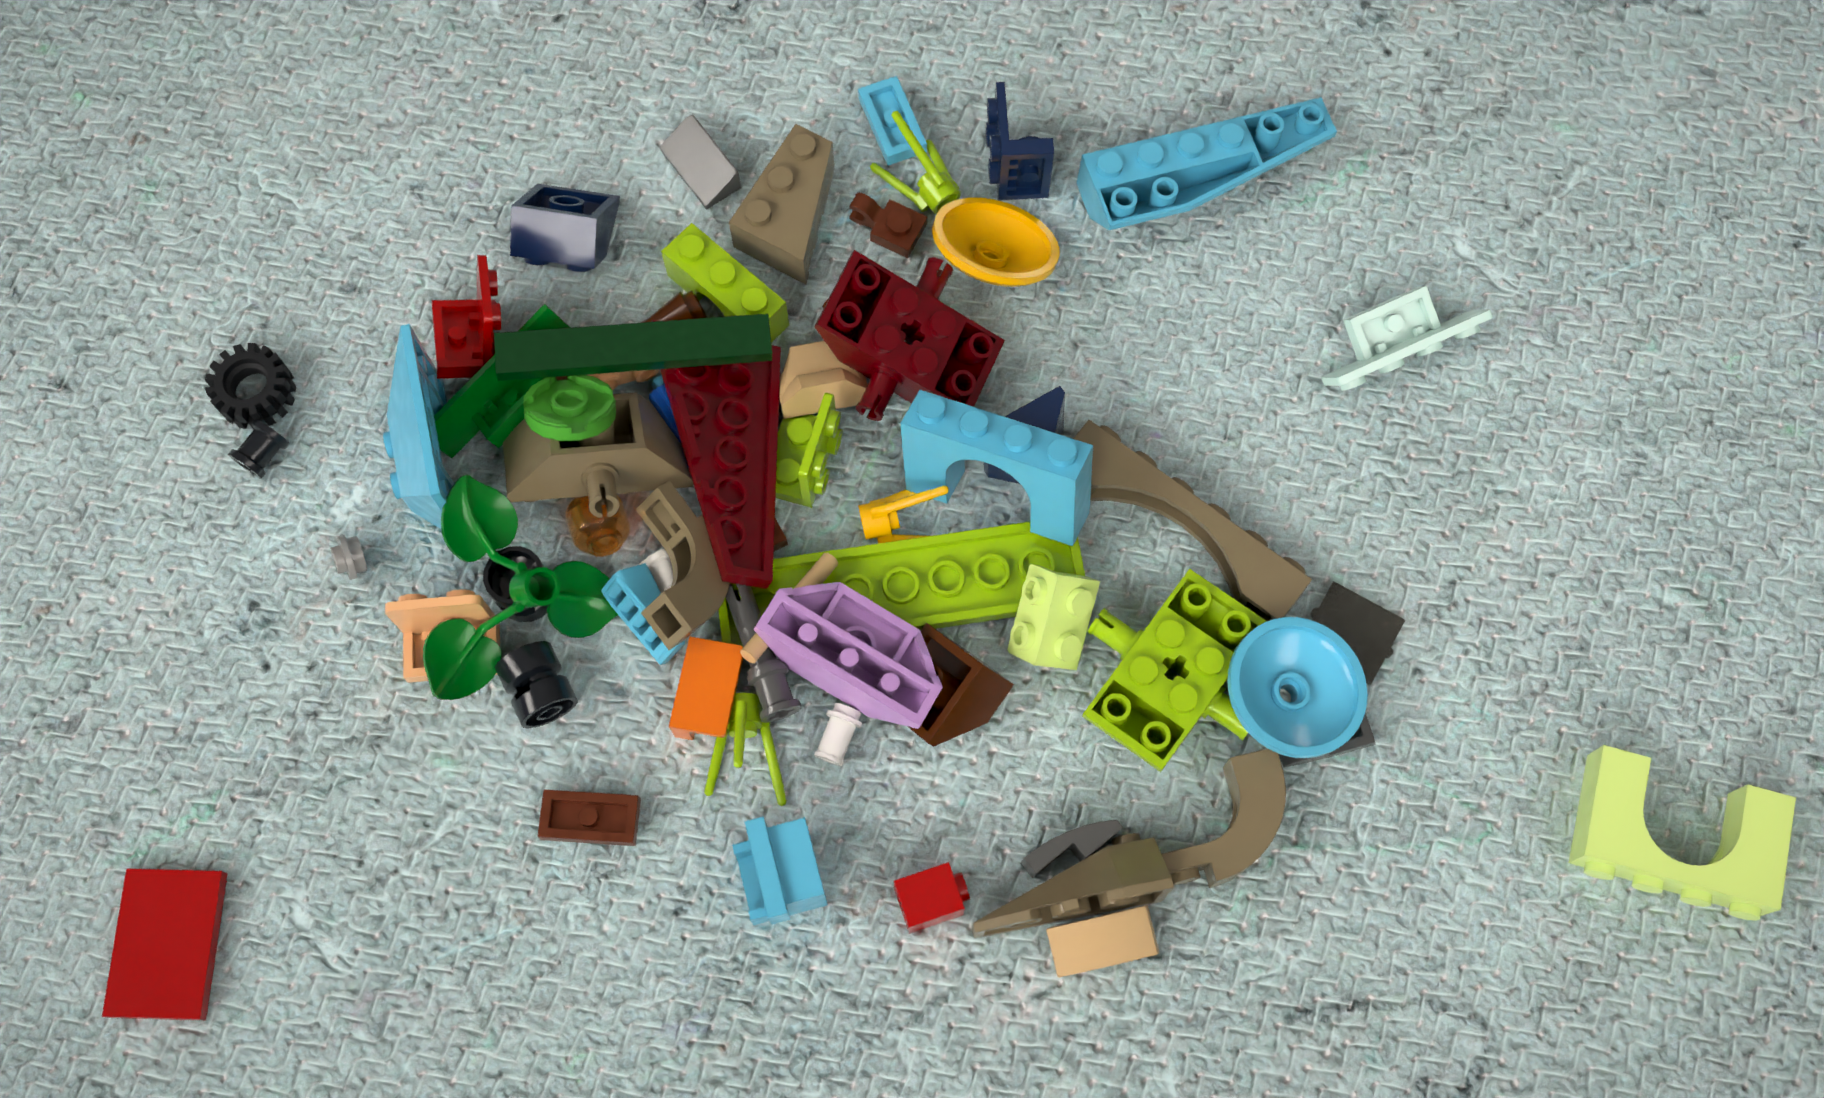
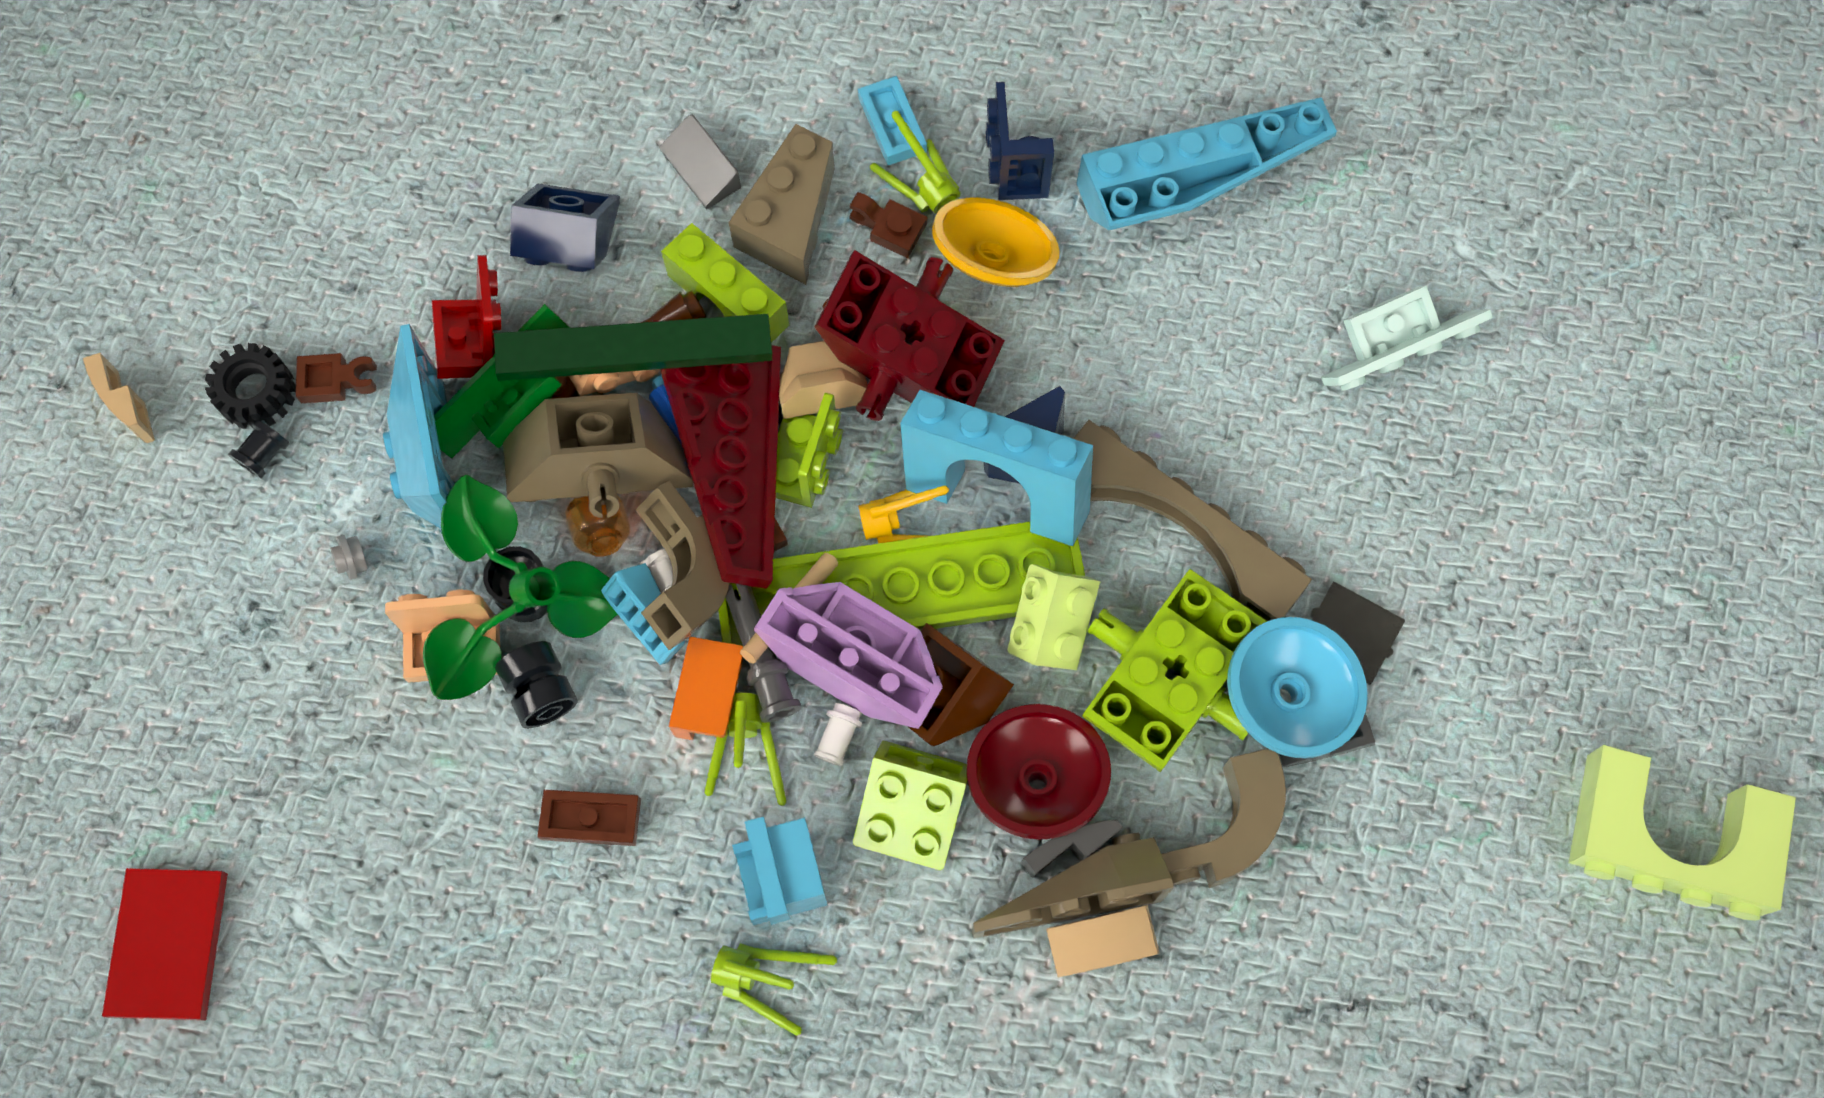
(119, 399): none -> tan slope
(328, 376): none -> copper plate
(569, 407): bright green tile -> none
(737, 970): none -> lime plant
(911, 805): none -> bracket
(931, 897): red brick -> none
(1043, 746): none -> dark red dish

